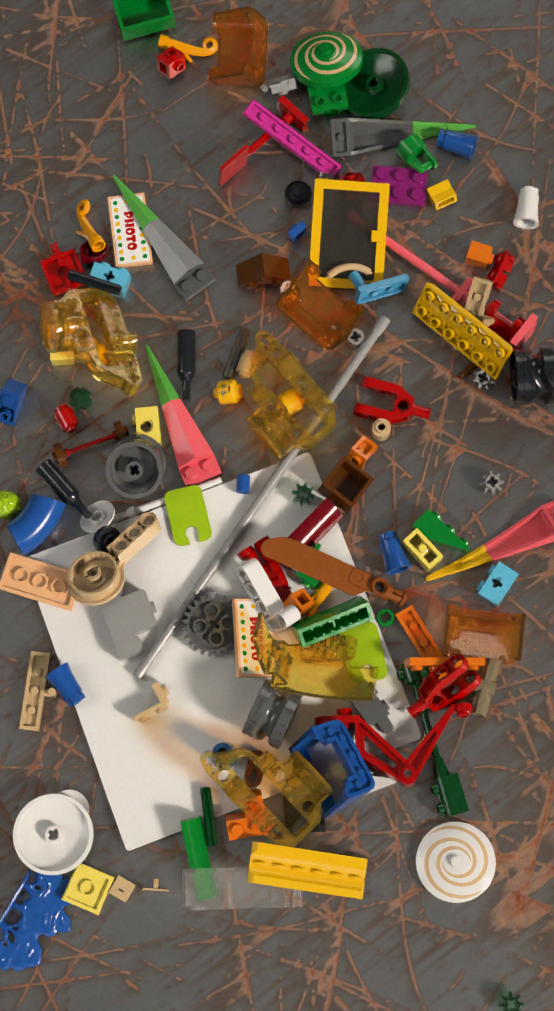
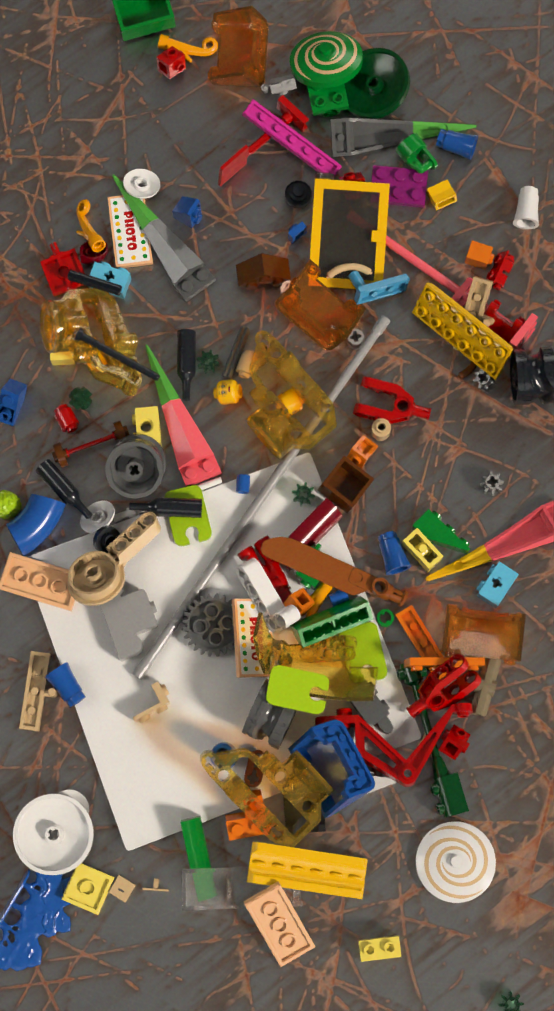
(115, 354): none -> black bar
(141, 183): none -> white dish
(171, 507): none -> black piece
(188, 211): none -> blue slope
(204, 358): none -> clear green gear
(208, 815): dark green axle -> none
(279, 924): none -> light nougat tile
(292, 688): none -> lime piece
(338, 597): none -> blue hinge
(379, 948): none -> light yellow brick
(454, 742): none -> red brick

